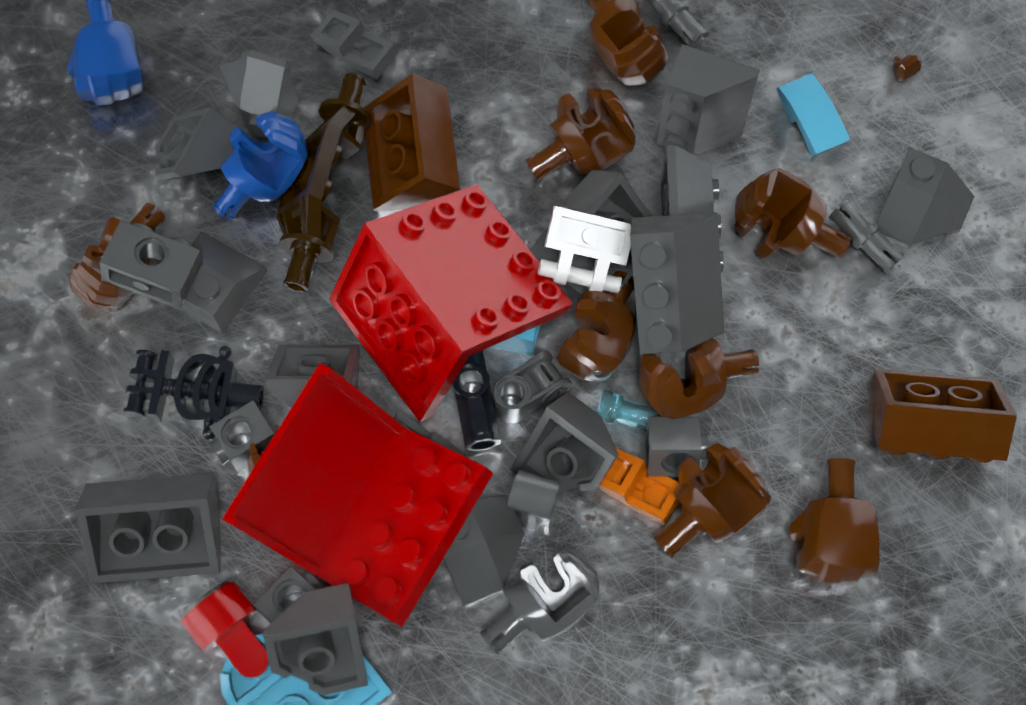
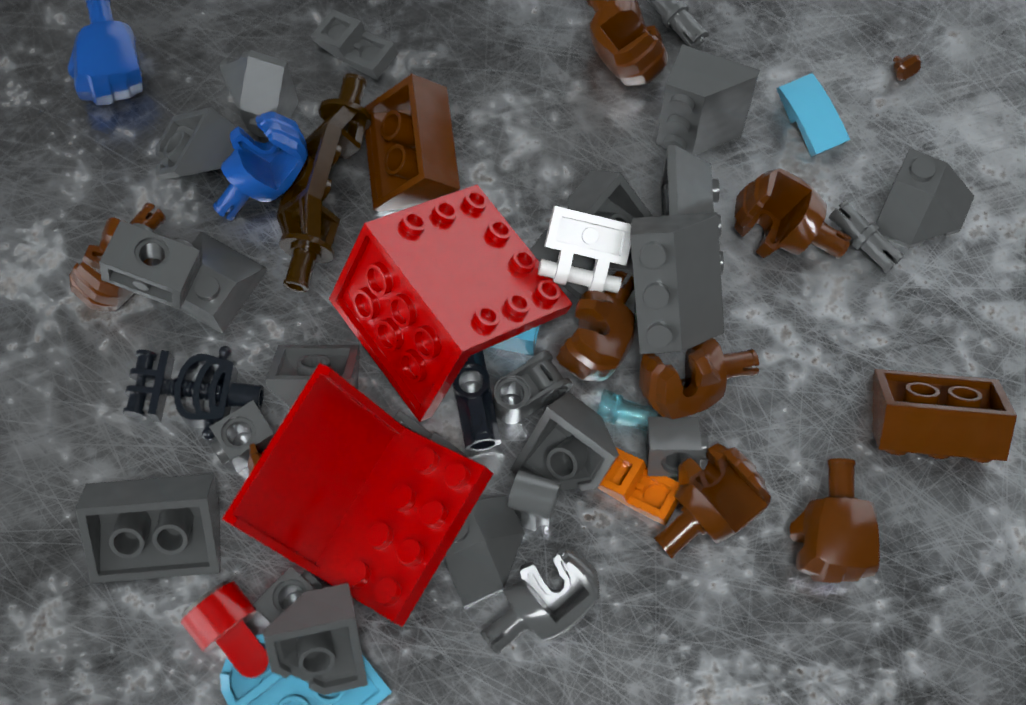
(589, 139): reddish brown piece -> none

